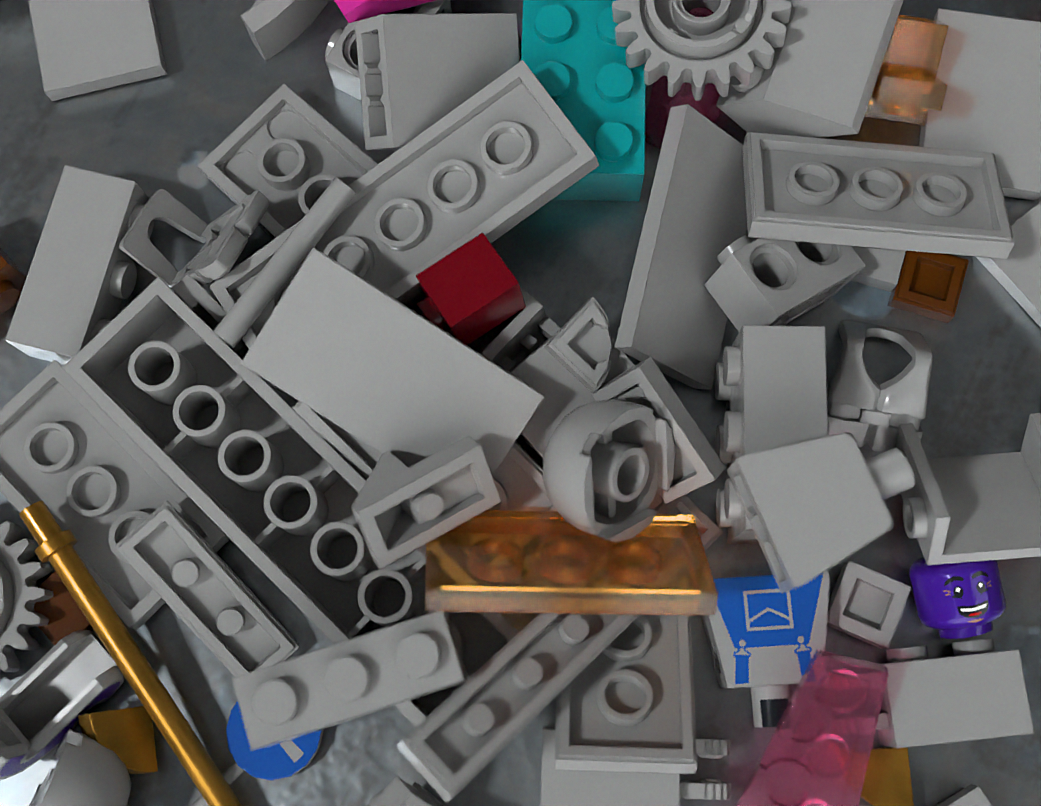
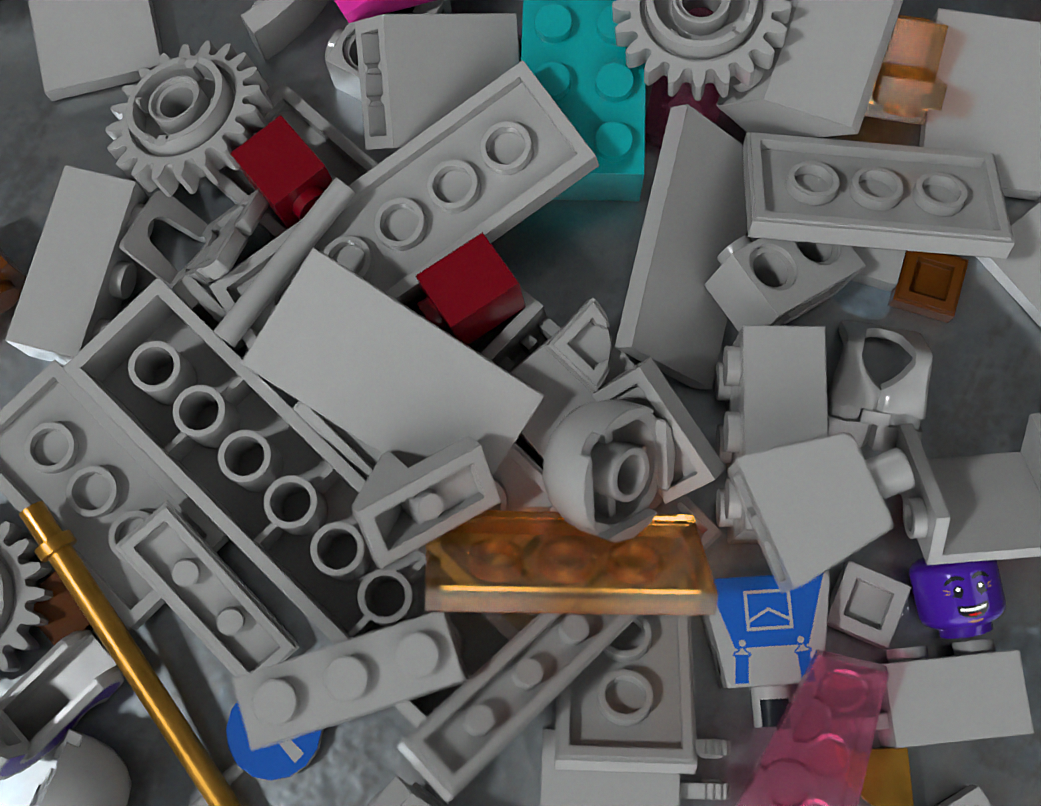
(127, 734): pearl gold tile -> none
(188, 118): none -> light grey gear
(283, 170): none -> dark red brick

